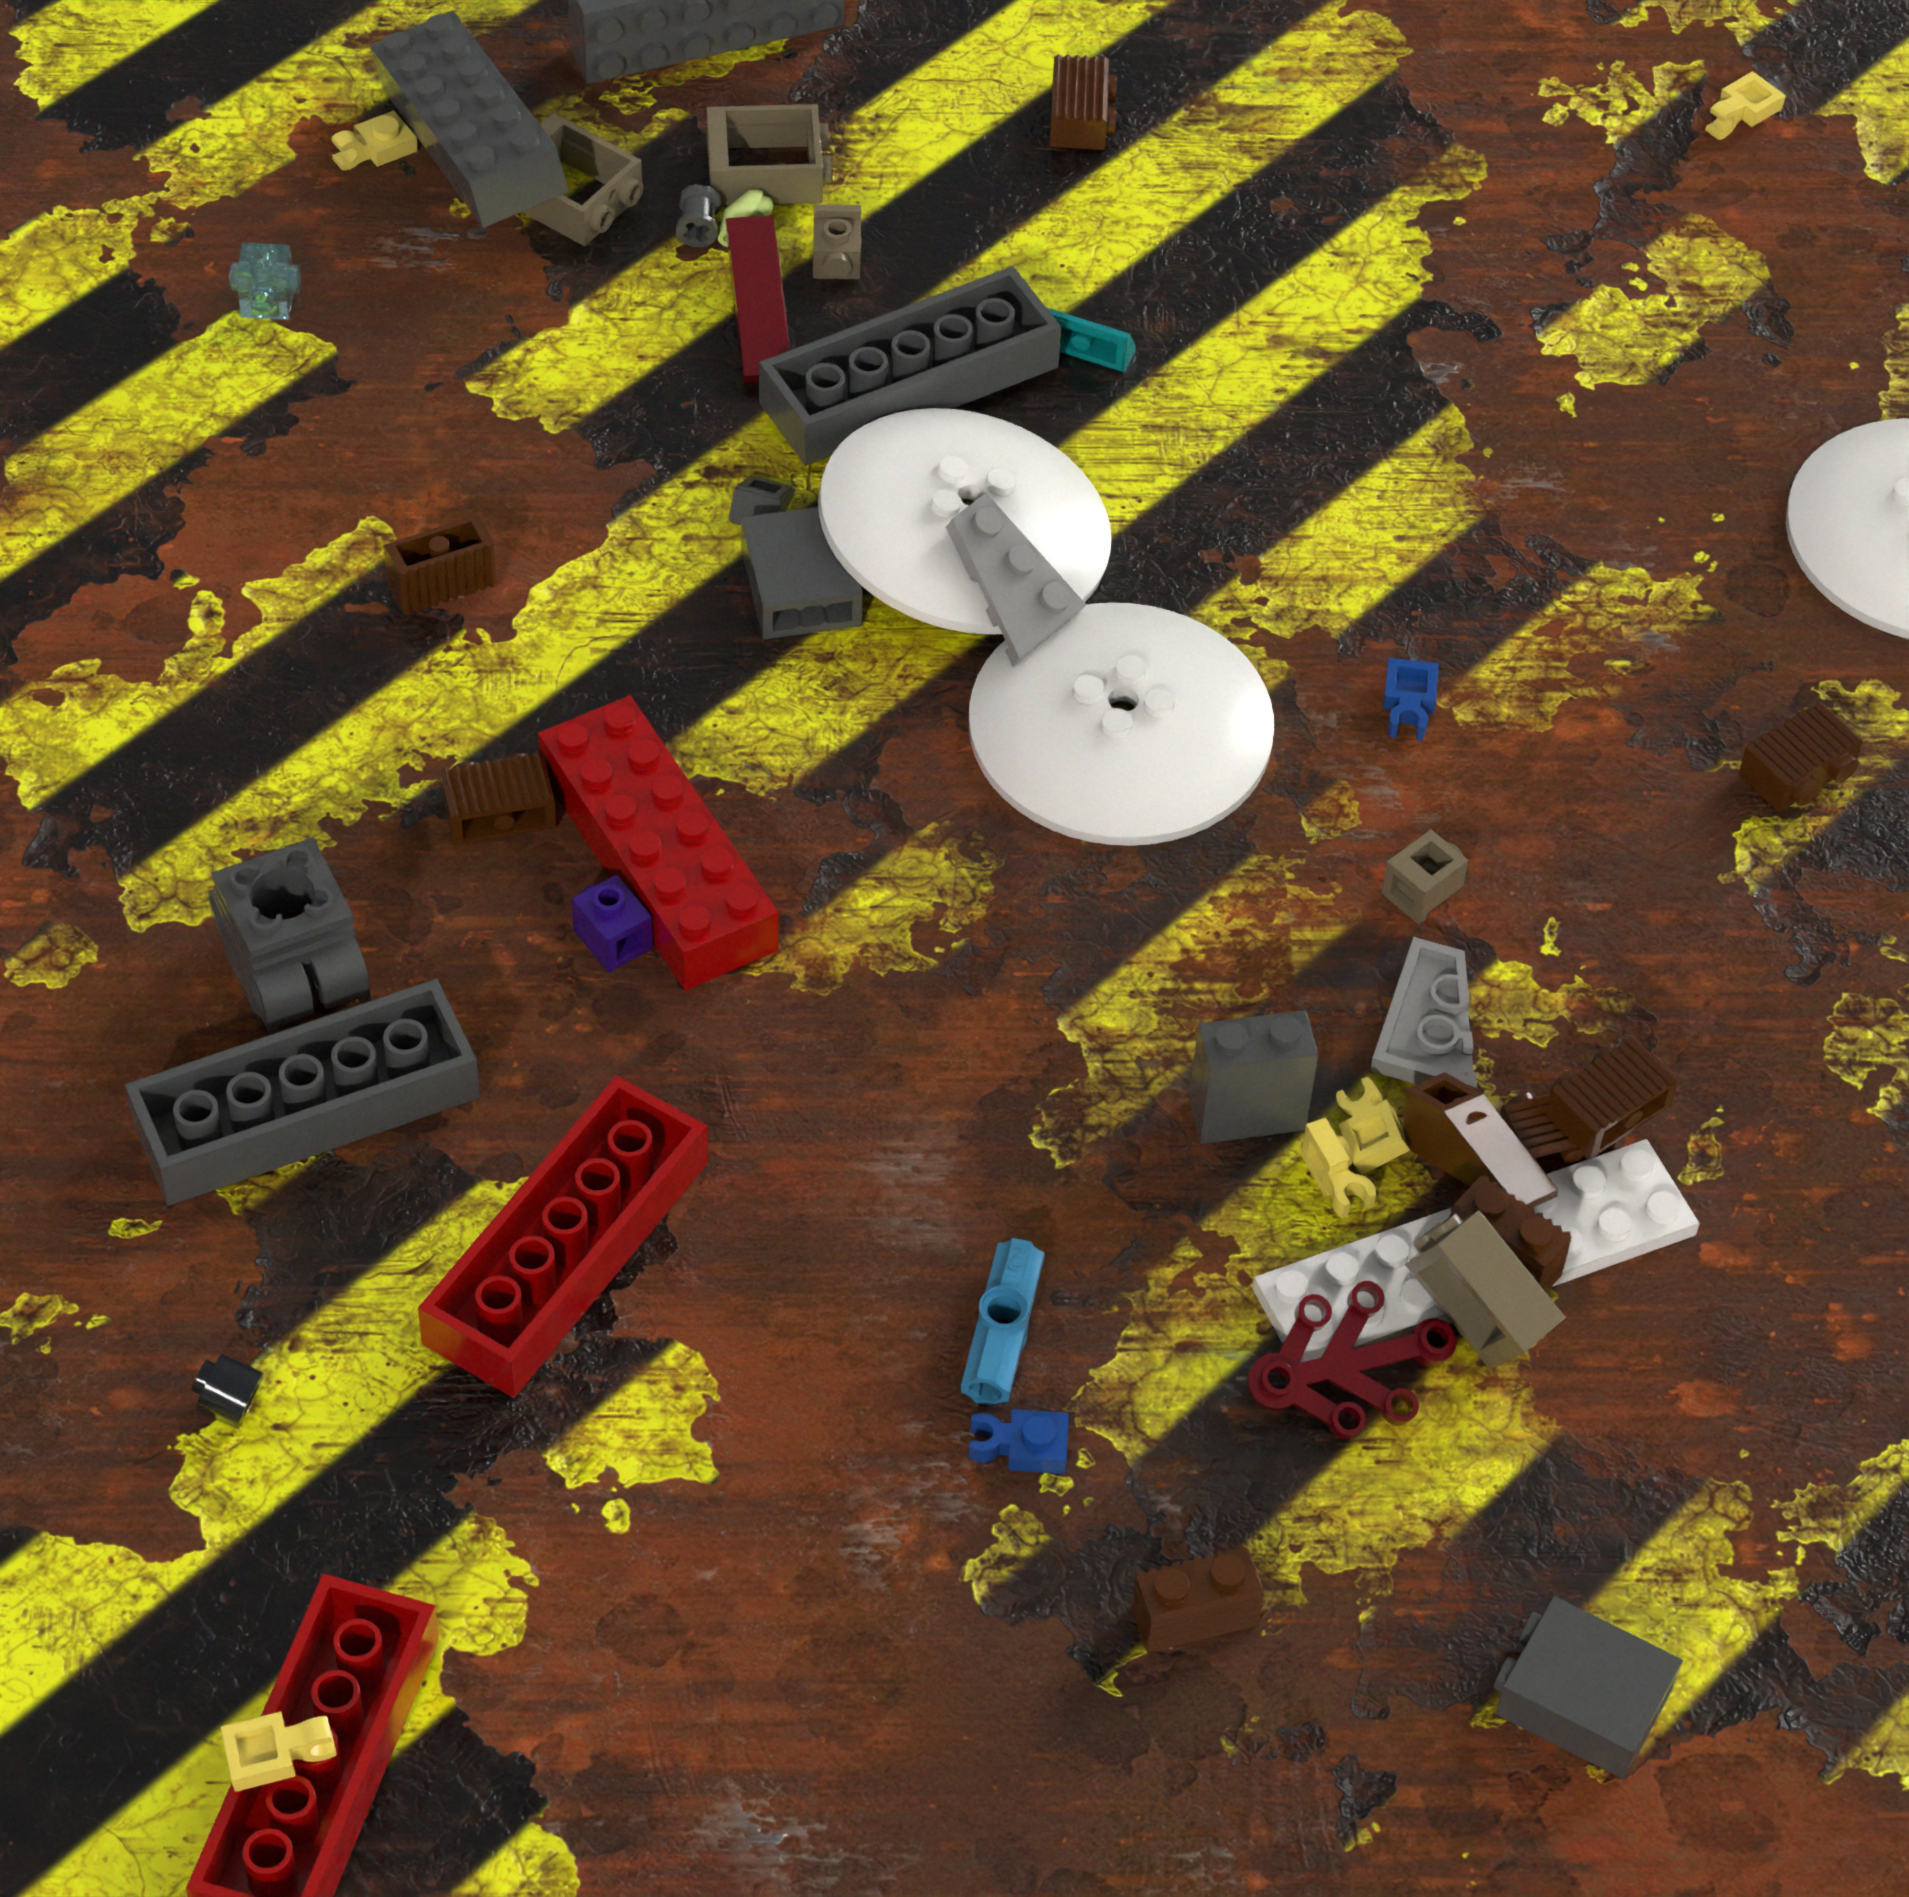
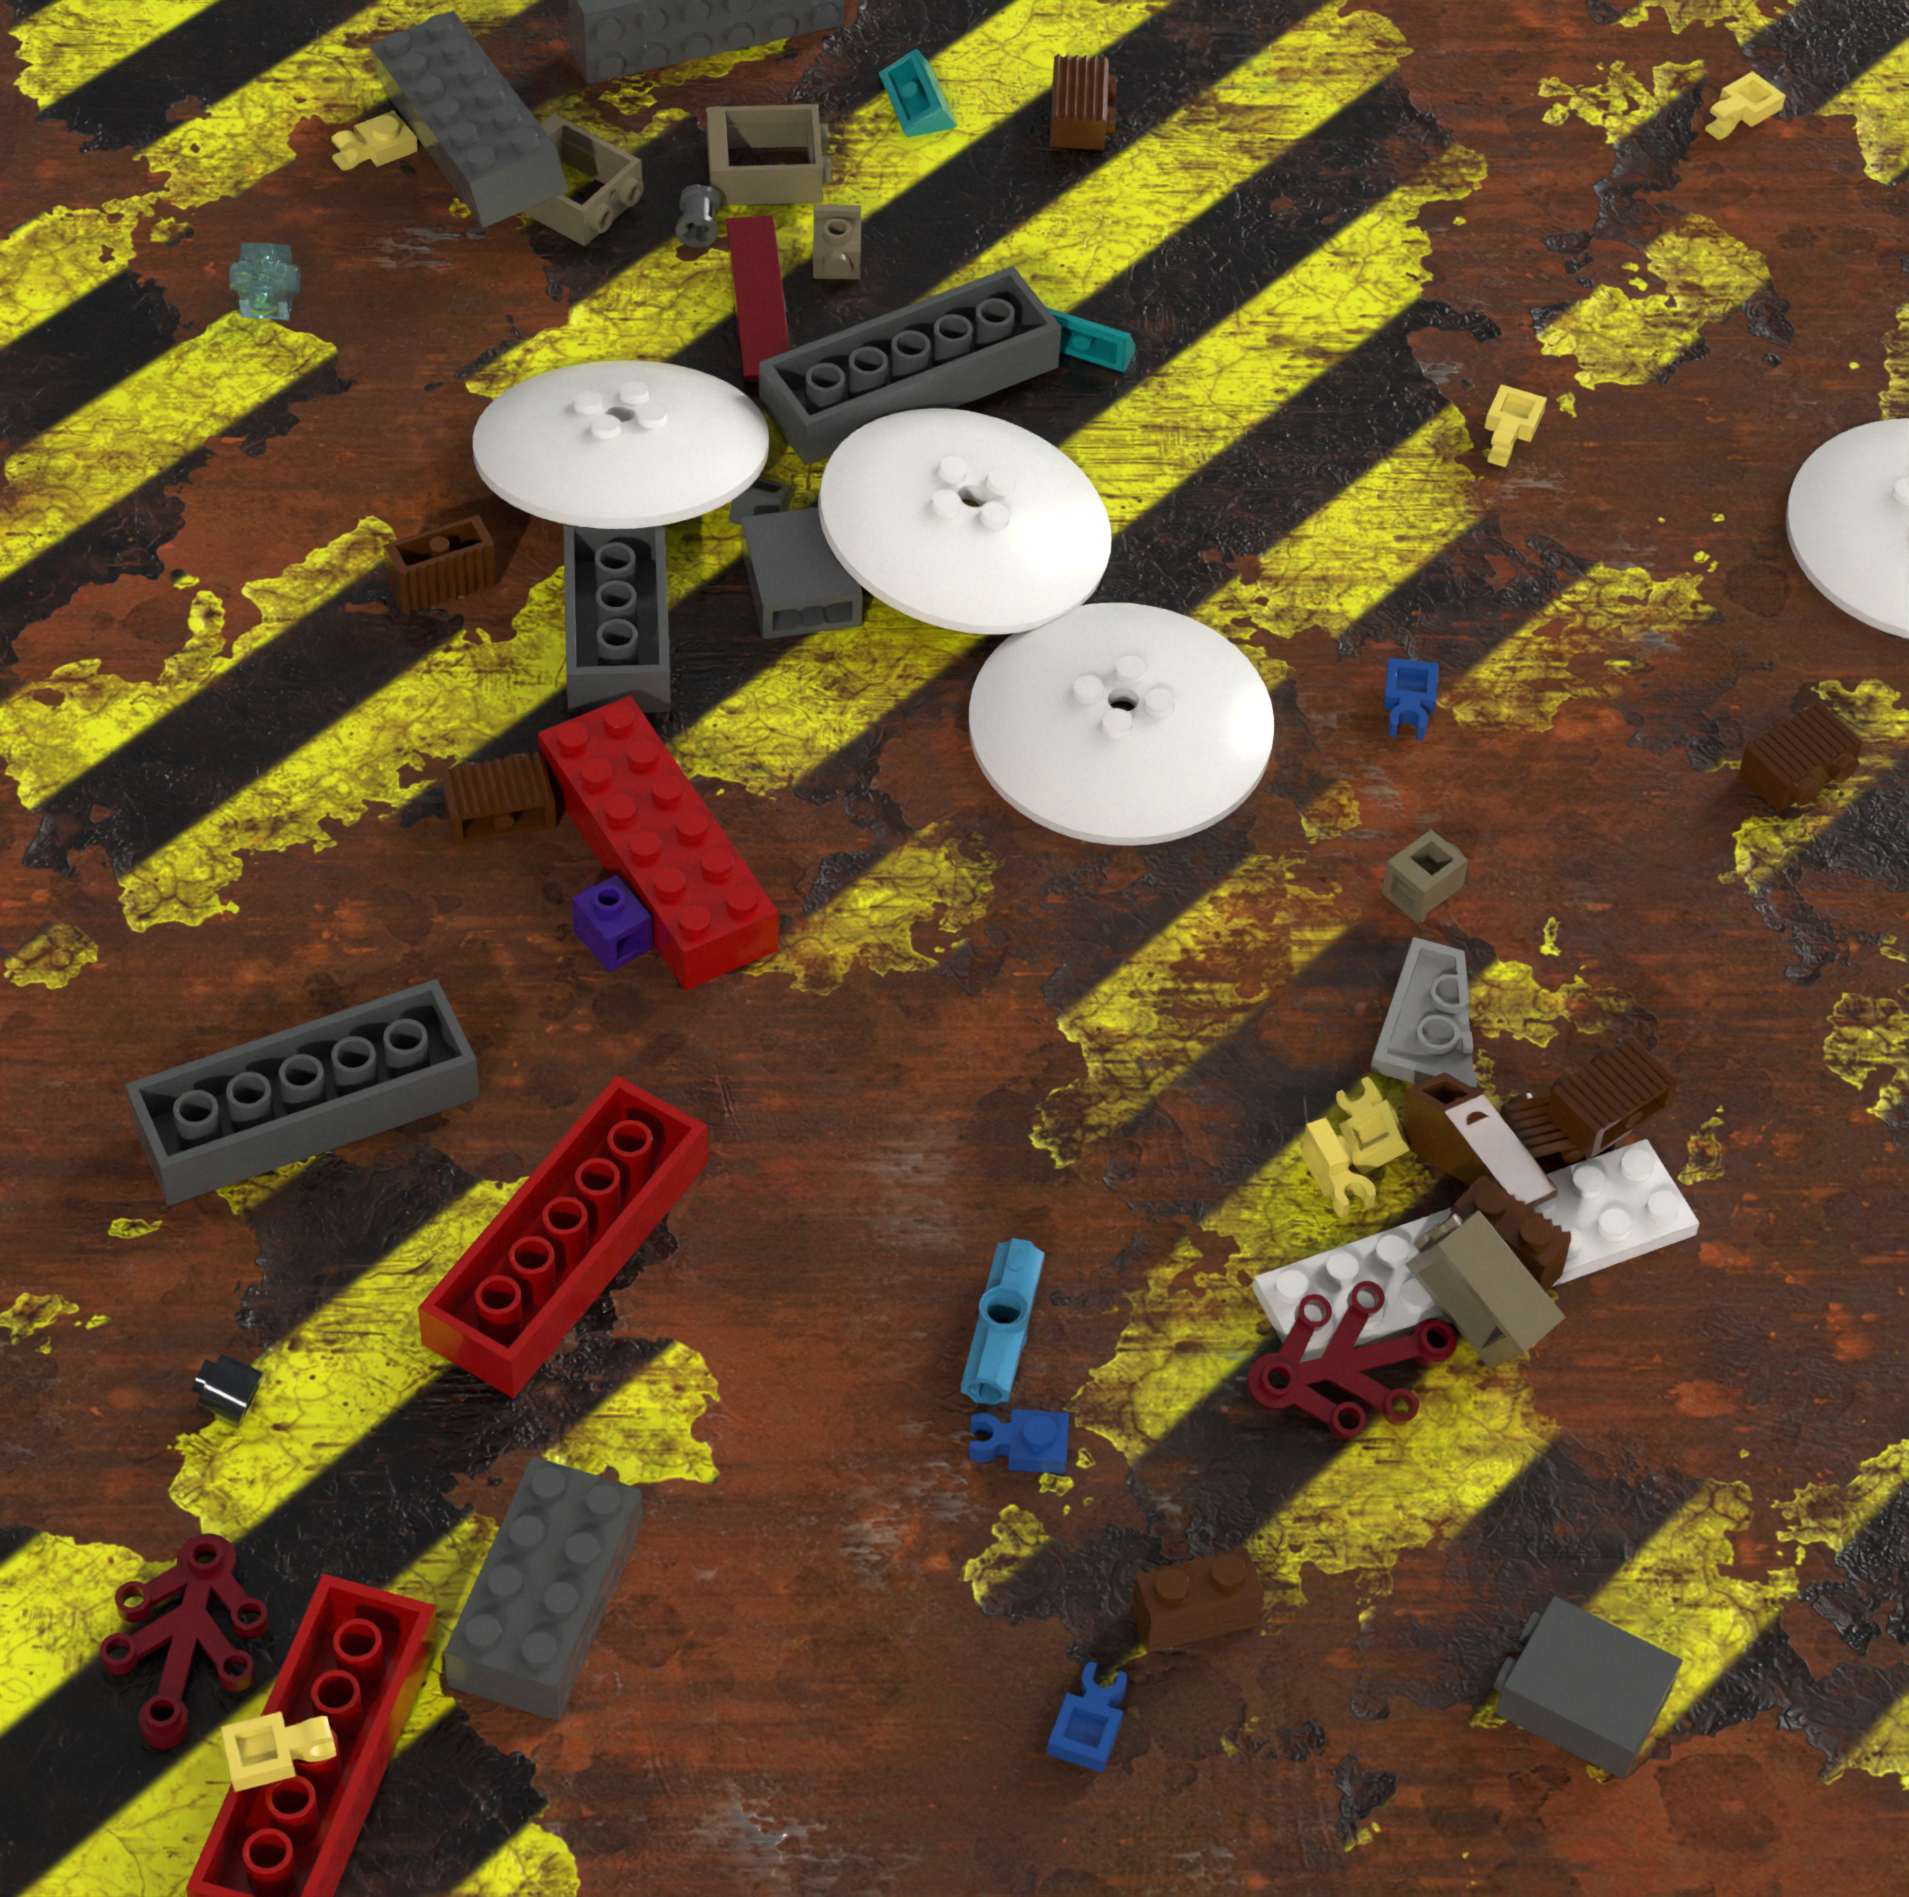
(185, 1628): none -> dark red plant
(288, 934): dark grey piece -> none
(544, 1588): none -> dark grey brick
(616, 618): none -> dark grey brick
(620, 444): none -> white dish
(749, 204): yellowish green arm -> none
(917, 95): none -> teal slope
(1018, 583): light grey wing -> none
(1089, 1724): none -> blue plate
(1252, 1076): dark grey brick -> none
(1512, 417): none -> light yellow plate

